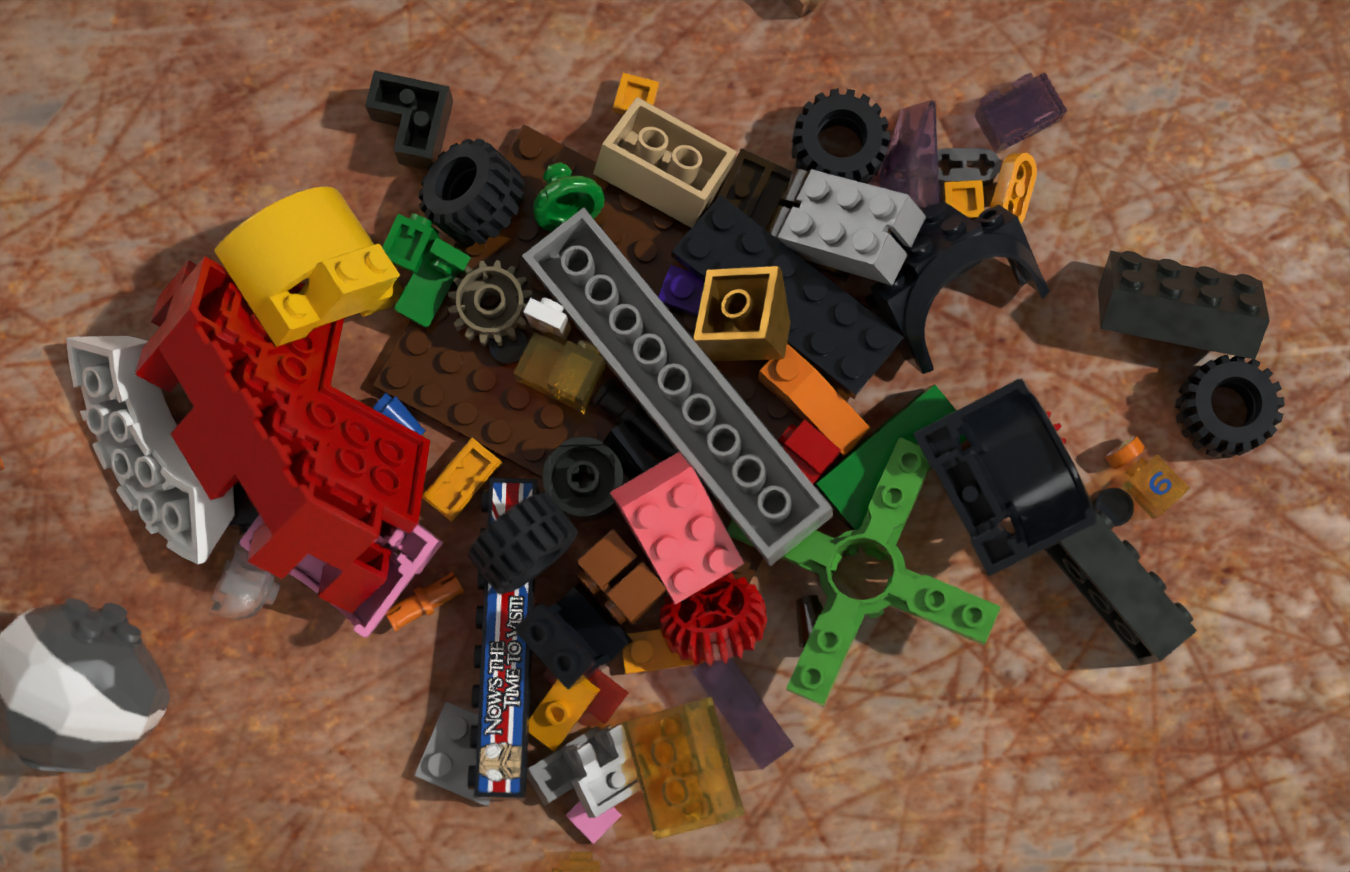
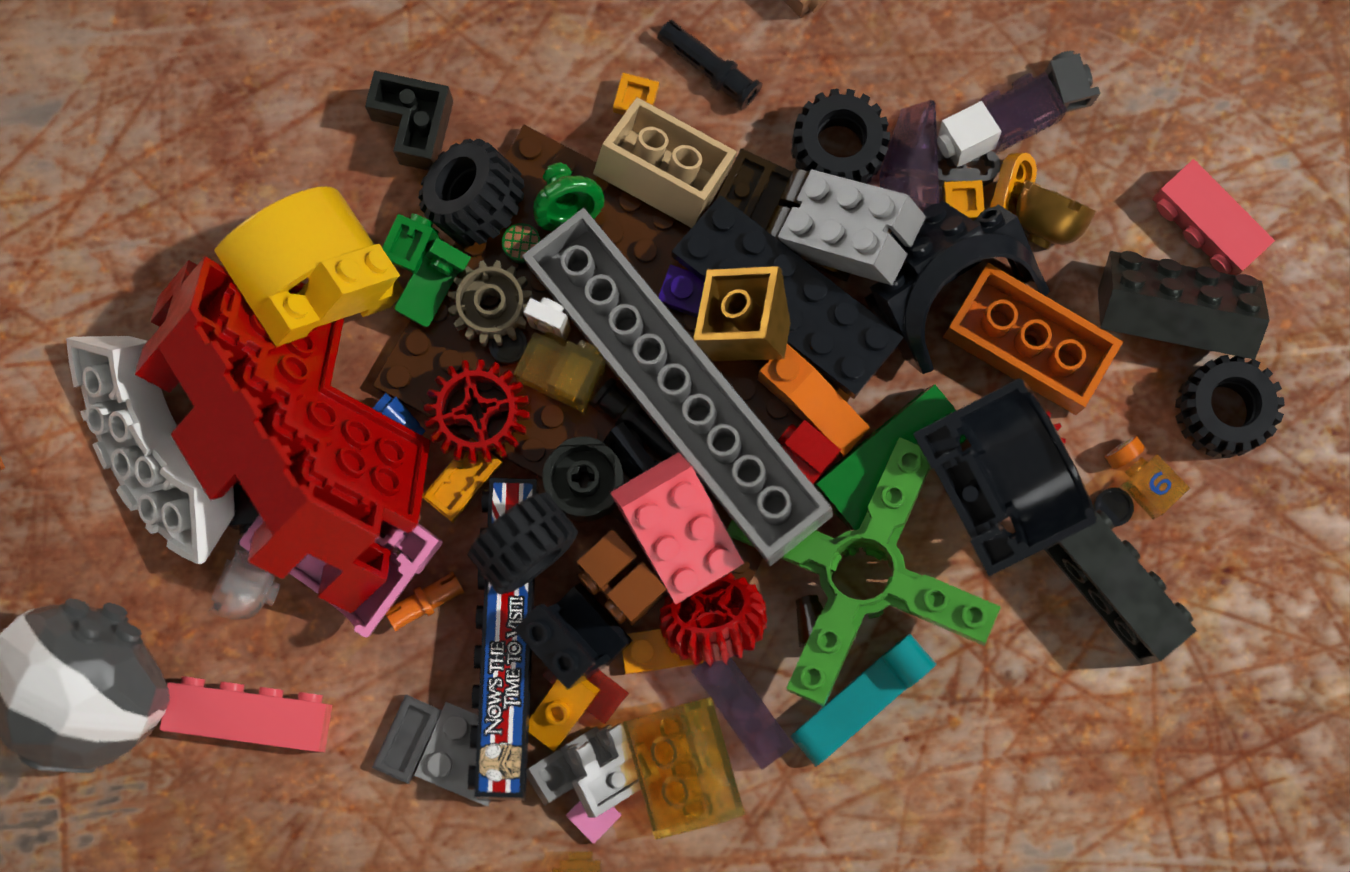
(246, 716): none -> coral brick
(407, 739): none -> flat silver tile
(459, 414): none -> red gear
(518, 240): none -> tile
(722, 73): none -> black pin
(863, 699): none -> teal beam
(968, 134): none -> white brick
(1051, 216): none -> pearl gold cylinder
(1068, 350): none -> orange brick
(1072, 80): none -> dark grey brick
(1212, 219): none -> coral brick

